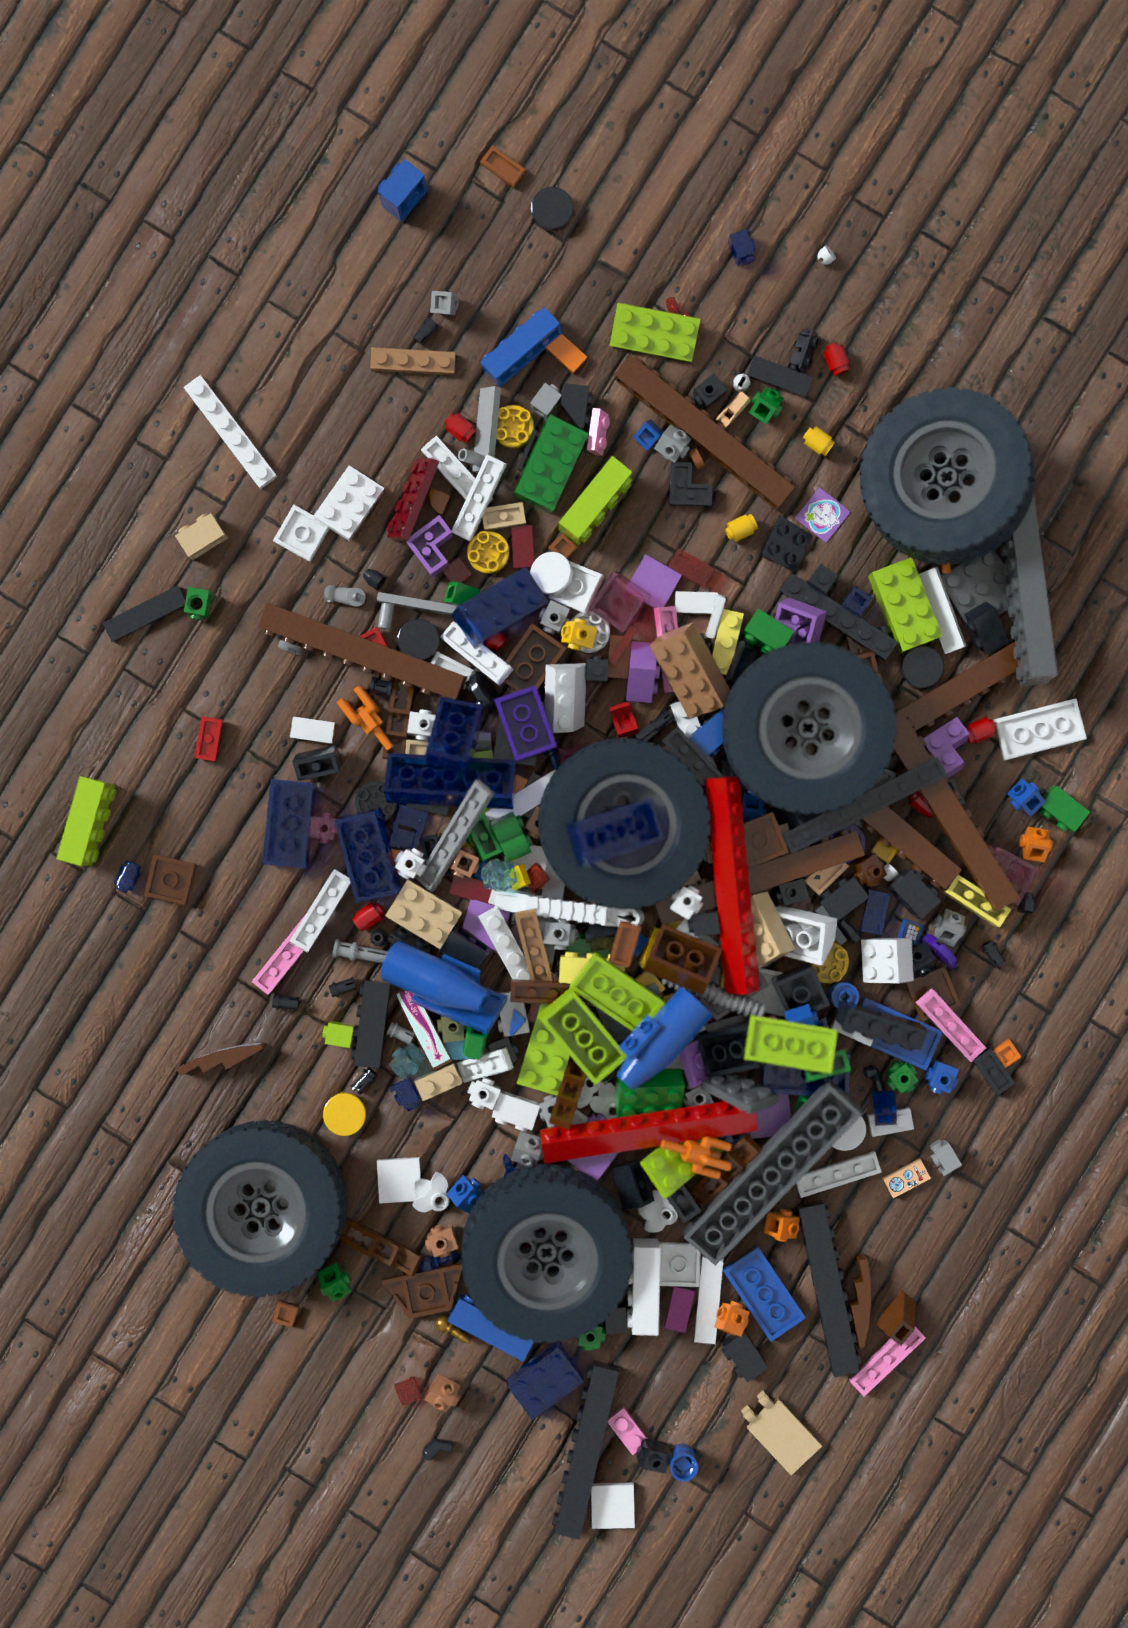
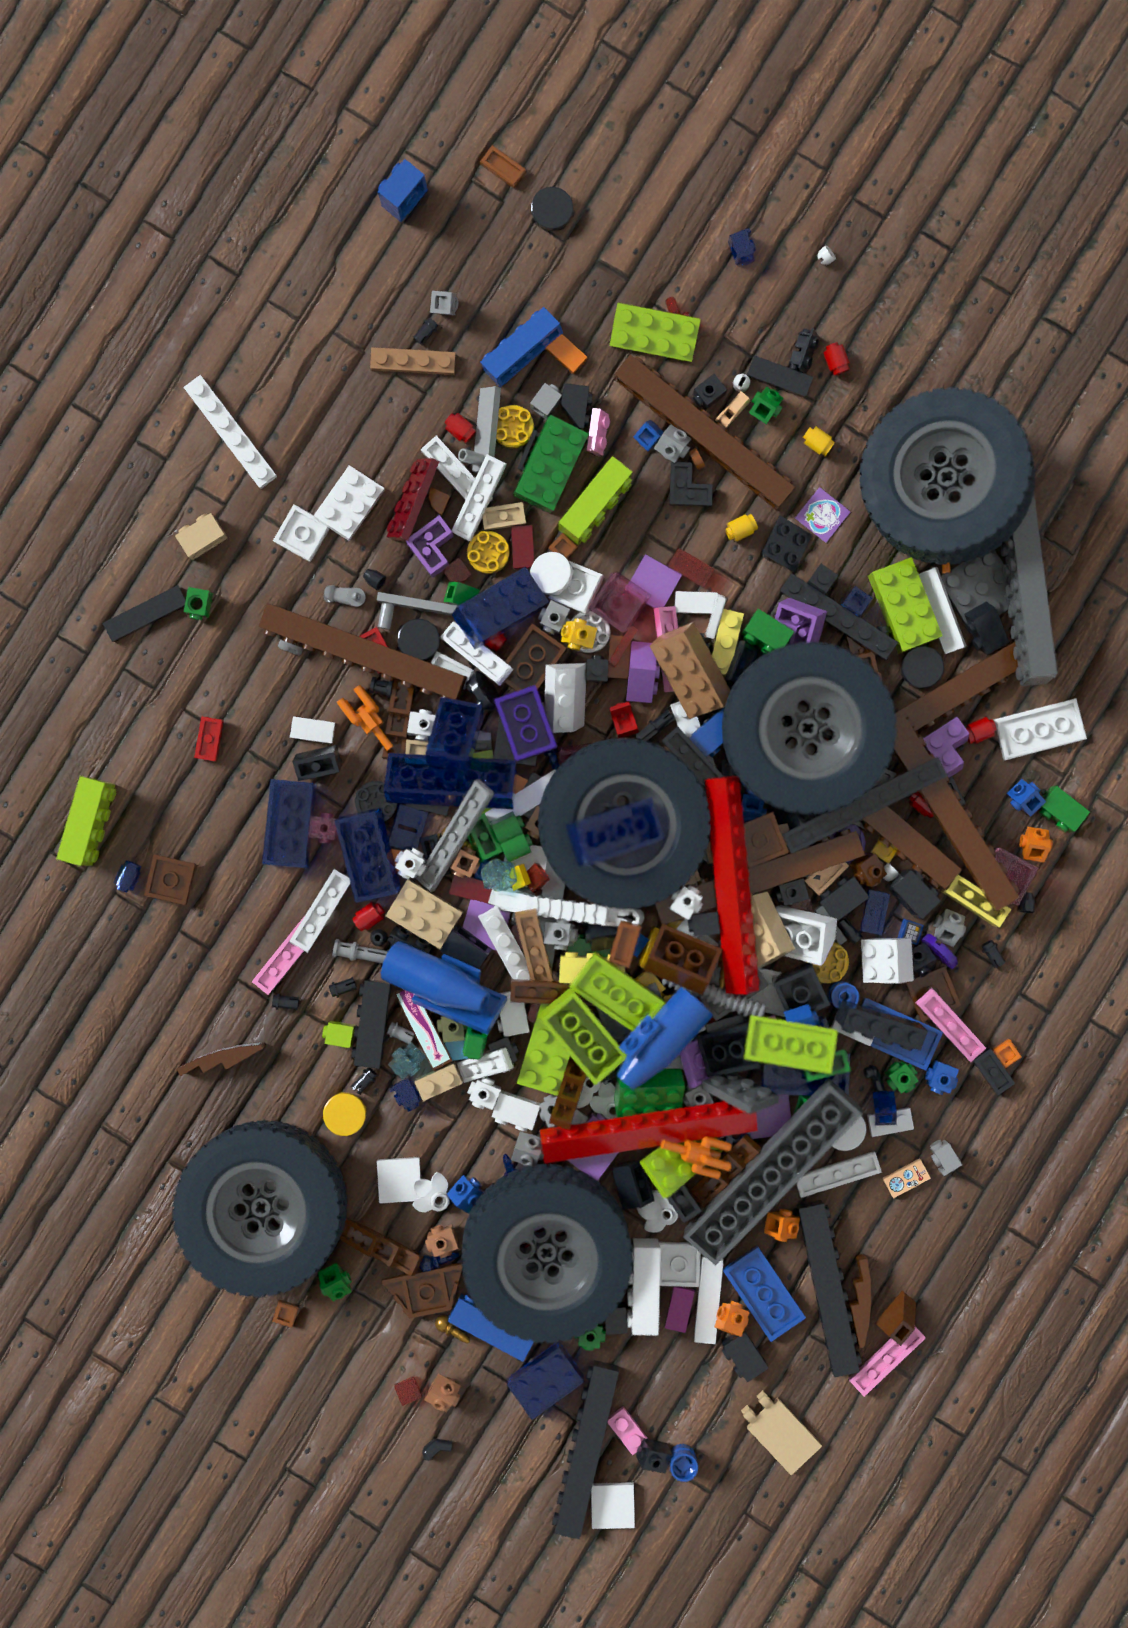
(517, 1021): blue slope -> none

